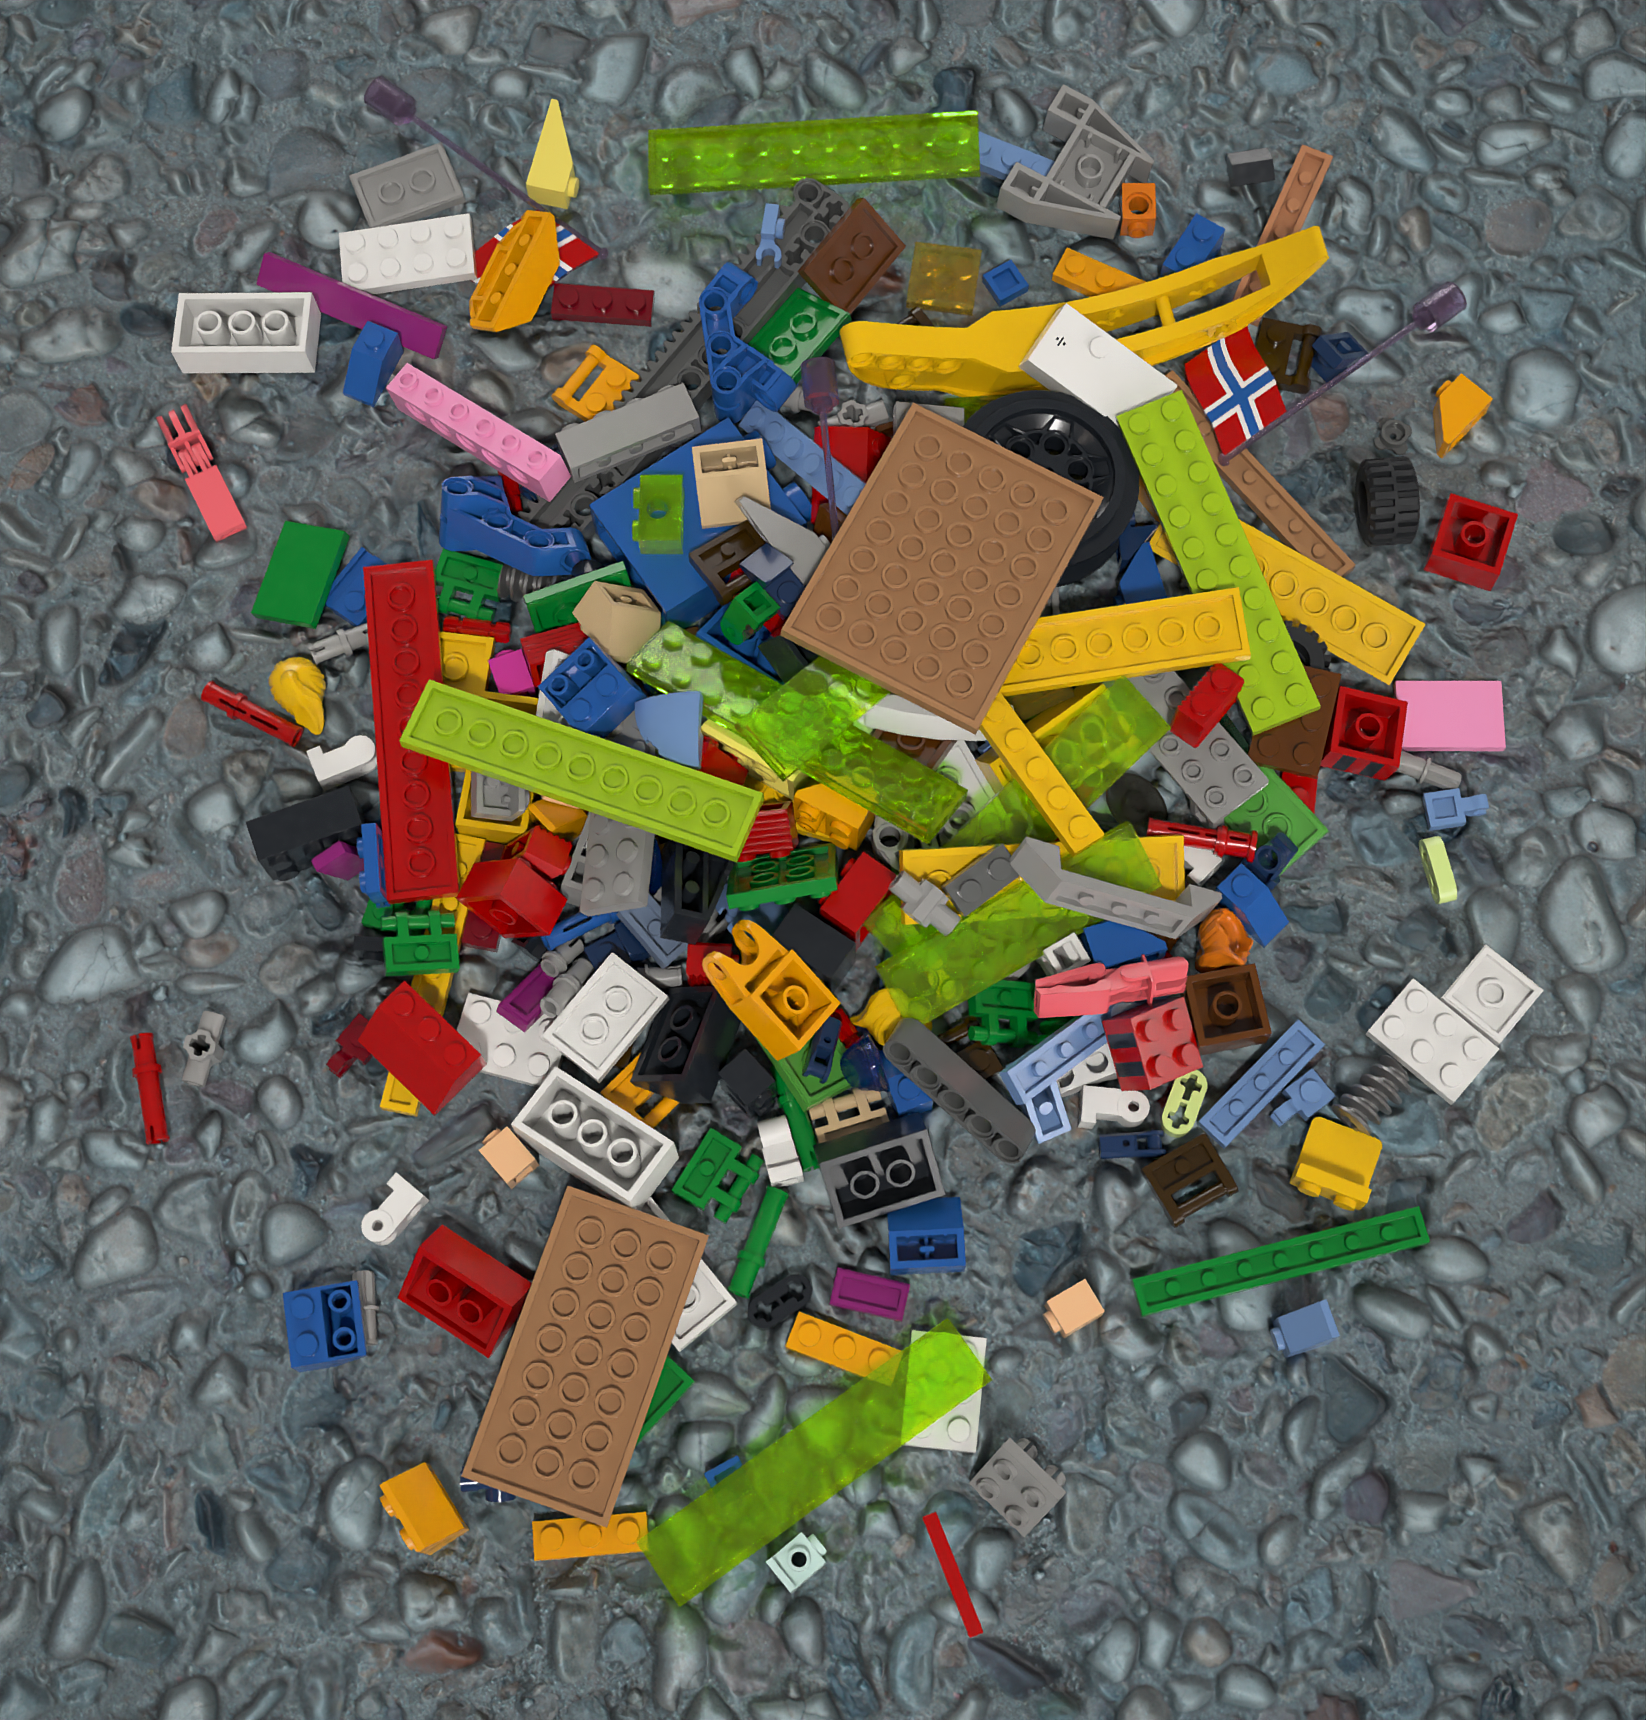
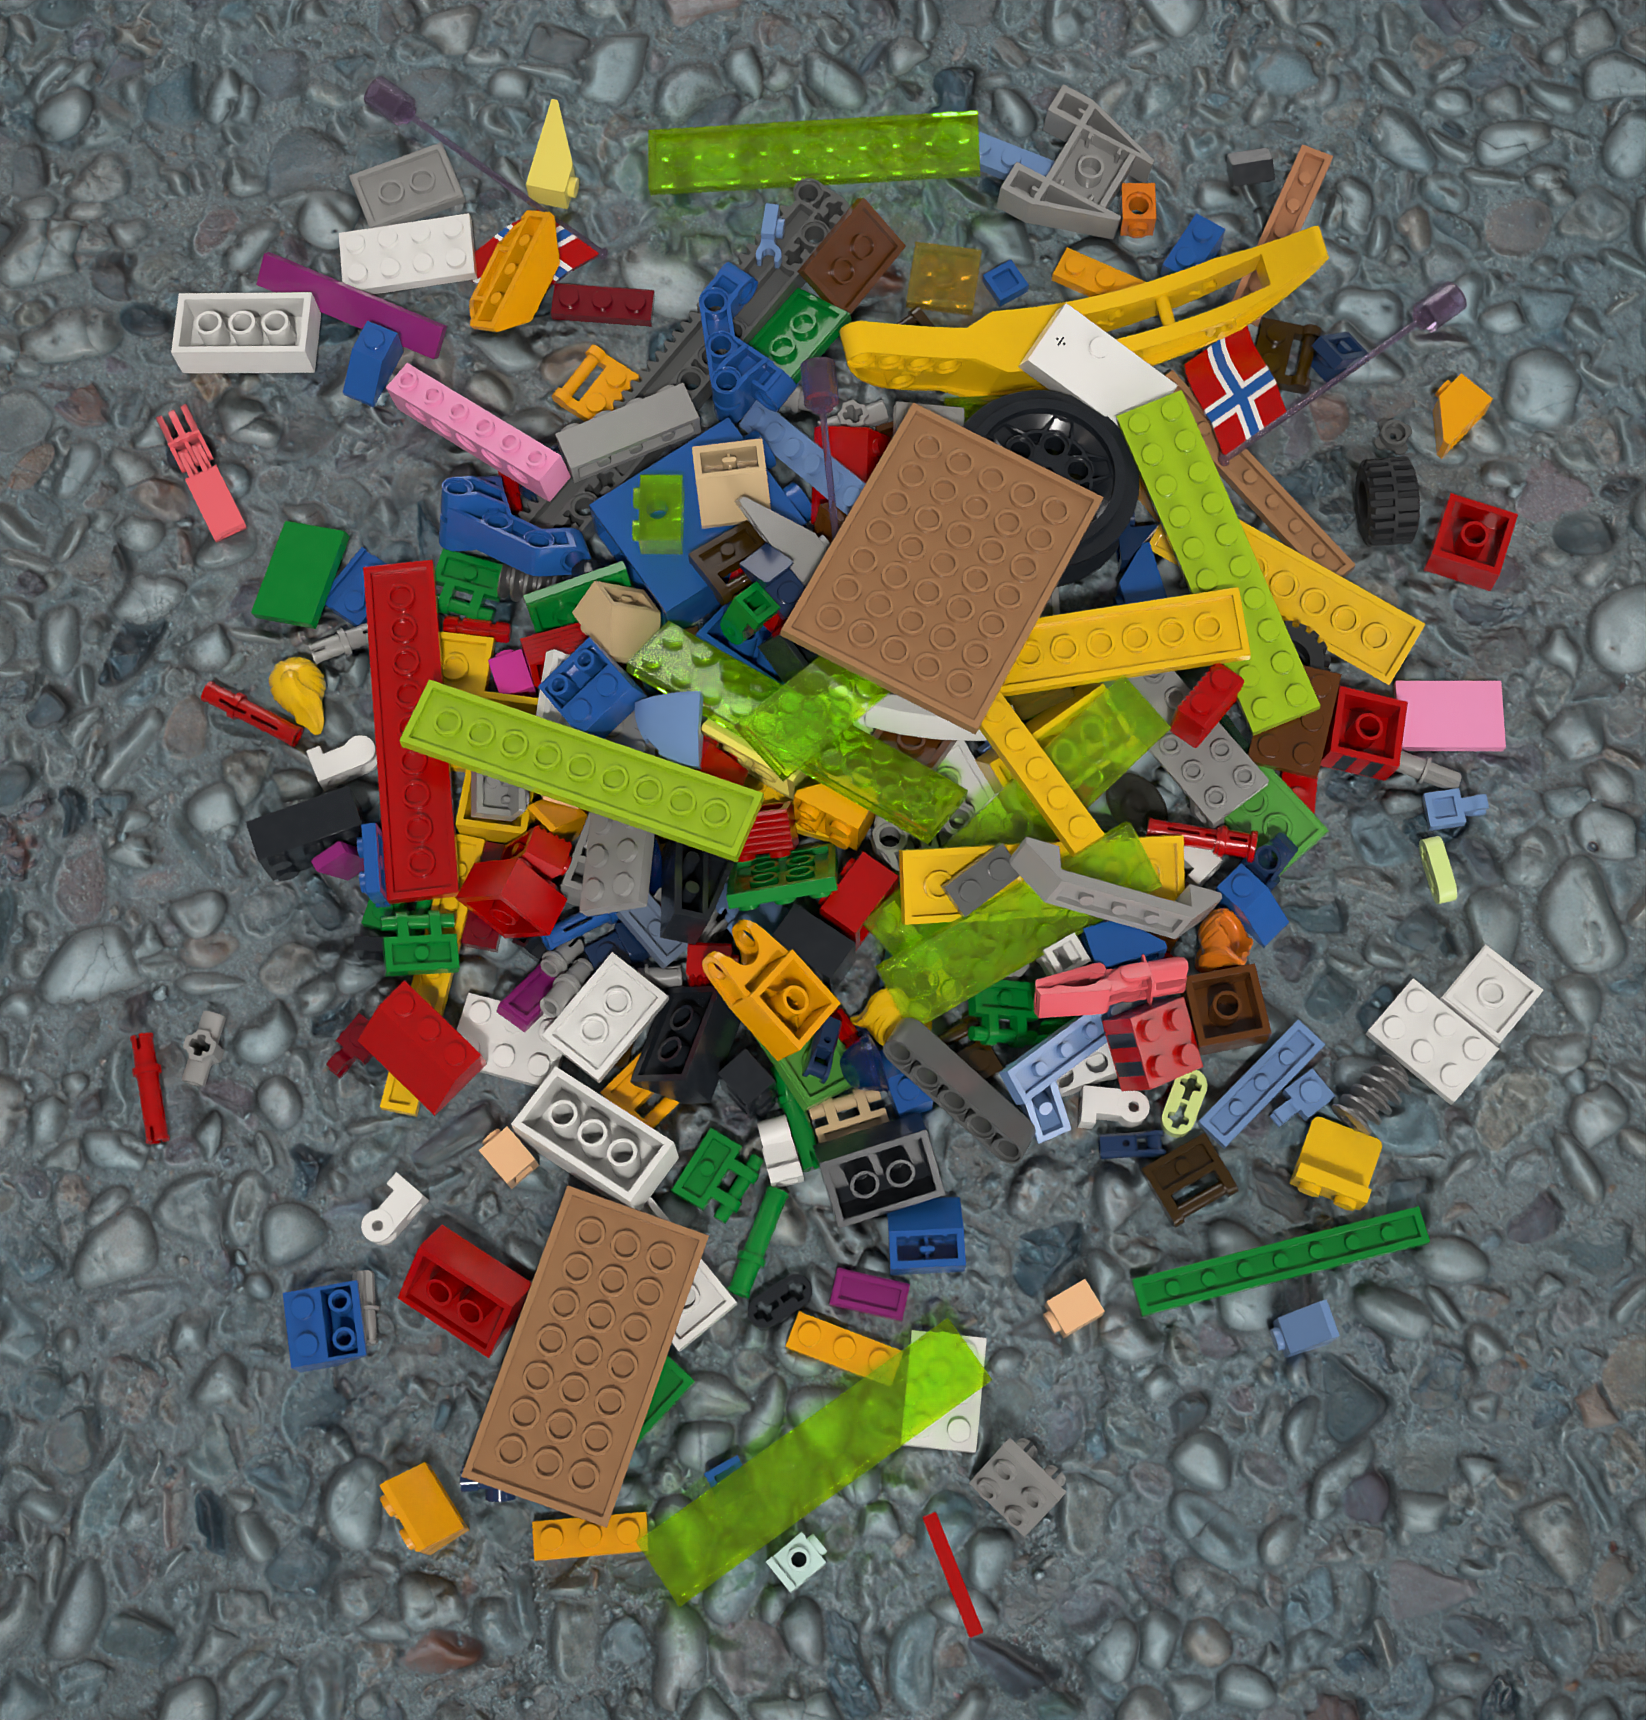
(924, 903): light grey axle -> none

